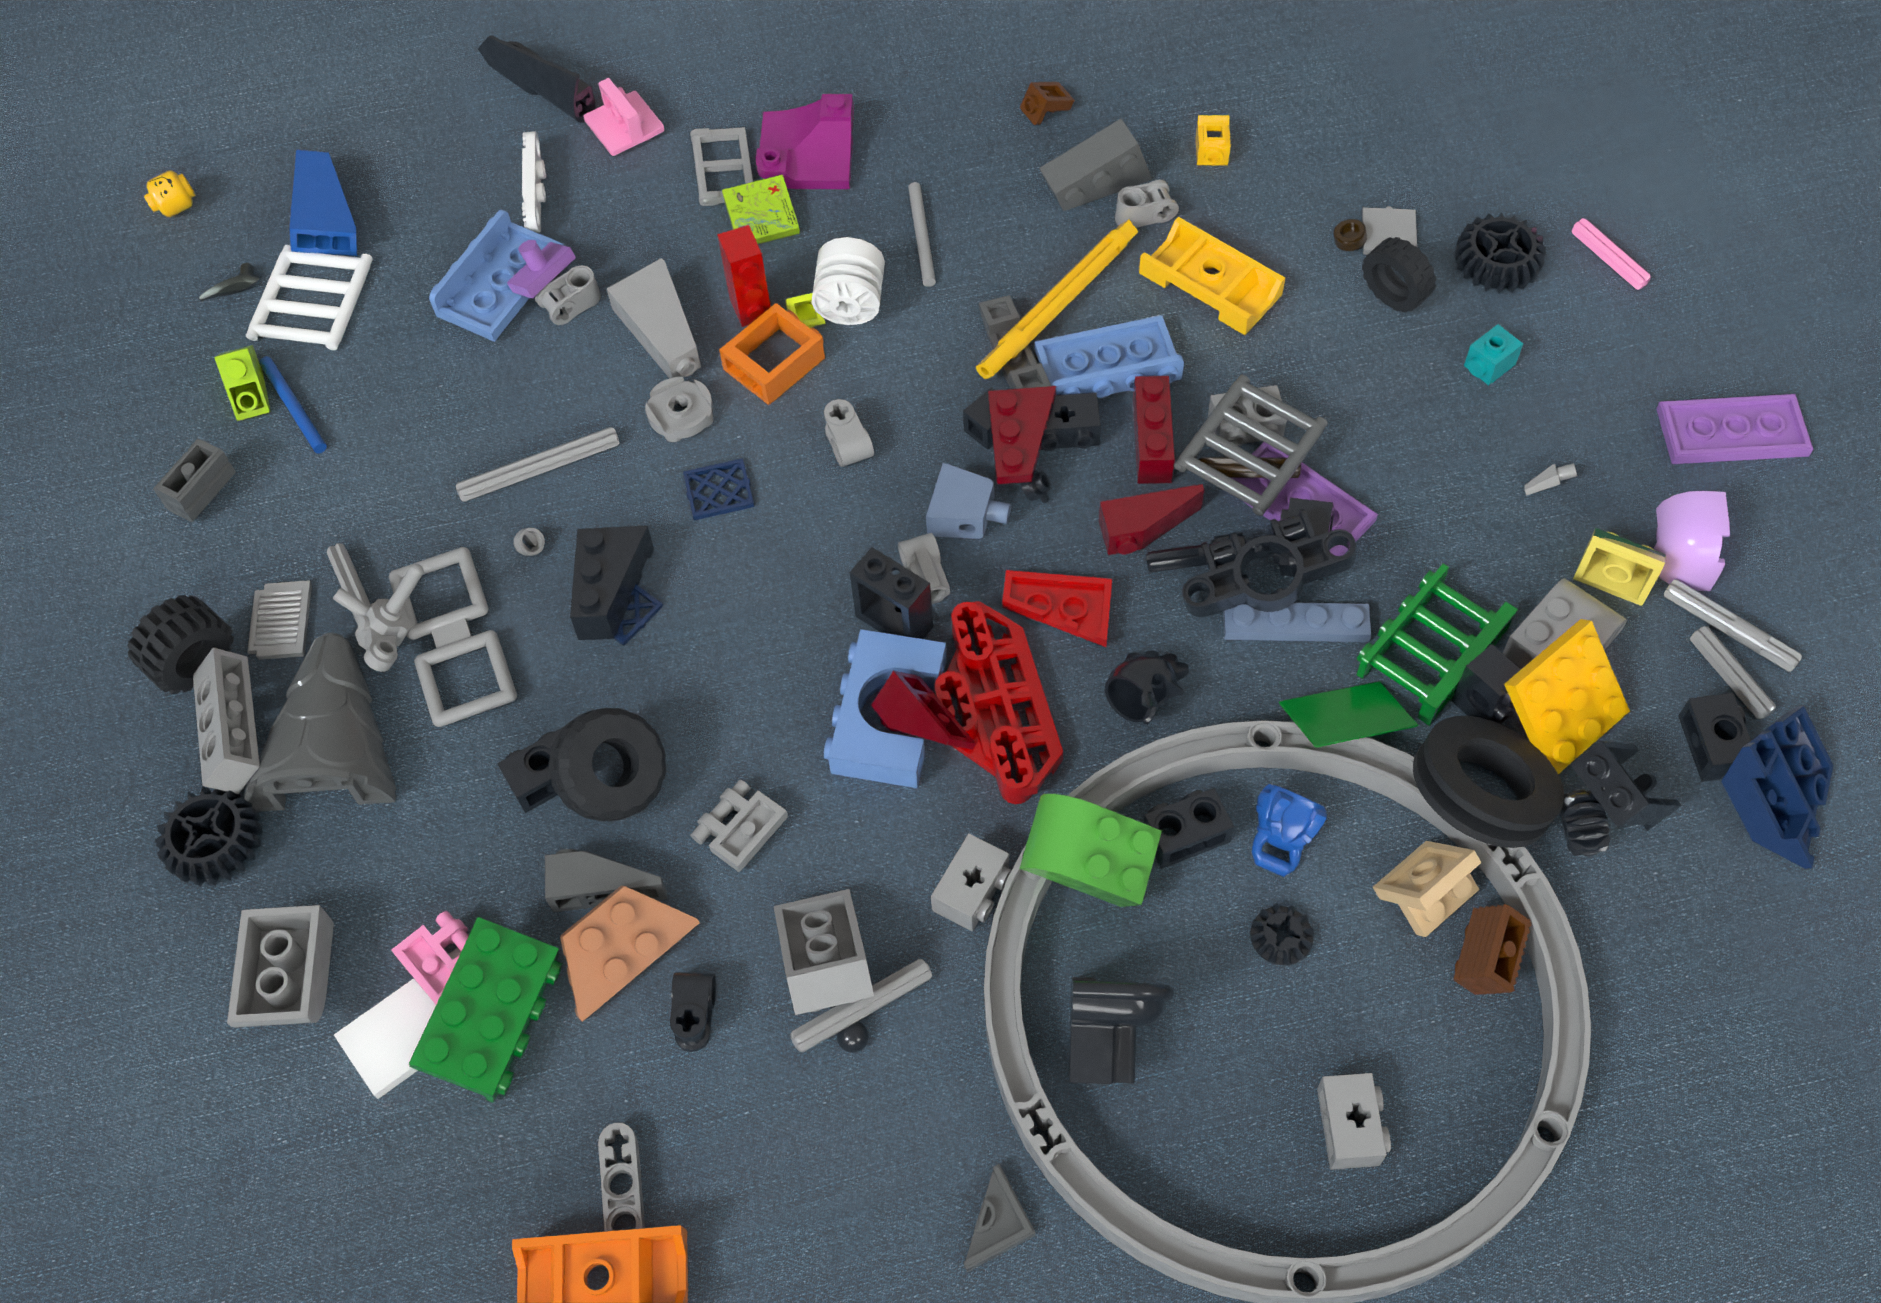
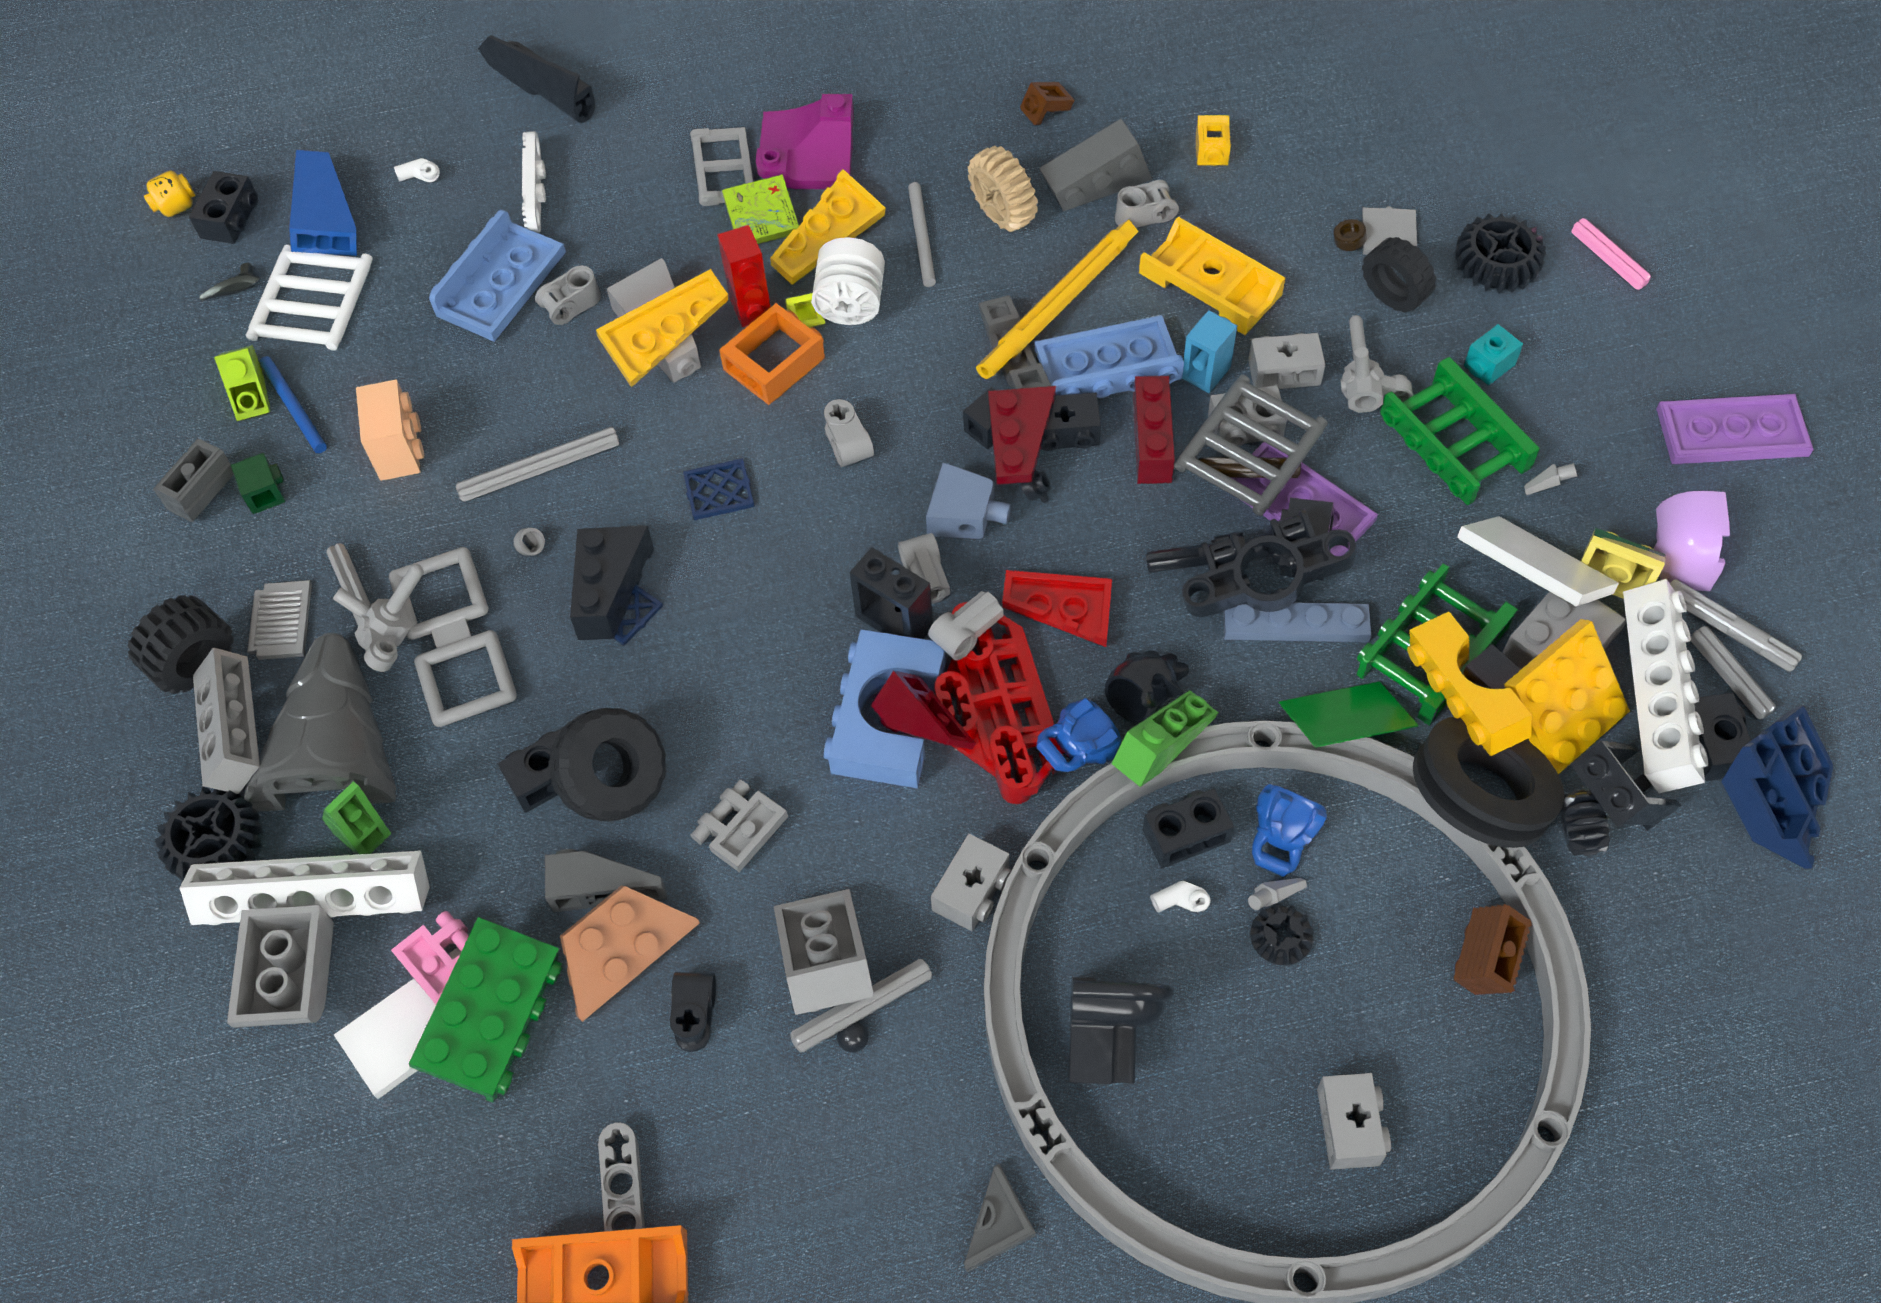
(224, 207): none -> black brick
(259, 483): none -> dark green brick
(337, 883): none -> white brick
(355, 821): none -> bright green slope
(389, 429): none -> light nougat brick
(419, 169): none -> white arm
(540, 267): medium lavender tile -> none
(623, 119): bright pink bracket -> none
(657, 327): none -> yellow wing
(680, 424): light grey plate -> none
(841, 213): none -> yellow wing
(959, 631): none -> light grey piece
(1002, 188): none -> tan gear
(1083, 735): none -> blue piece
(1091, 849): bright green brick -> none
(1141, 519): dark red slope -> none
(1162, 737): none -> bright green slope
(1182, 895): none -> white arm
(1209, 351): none -> dark azure brick
(1275, 891): none -> light grey bar
(1286, 361): none -> light grey brick
(1363, 378): none -> light grey piece
(1430, 884): tan bracket -> none
(1472, 404): none -> green fence
(1492, 715): none -> yellow arch
(1537, 561): none -> white tile
(1664, 687): none -> white brick

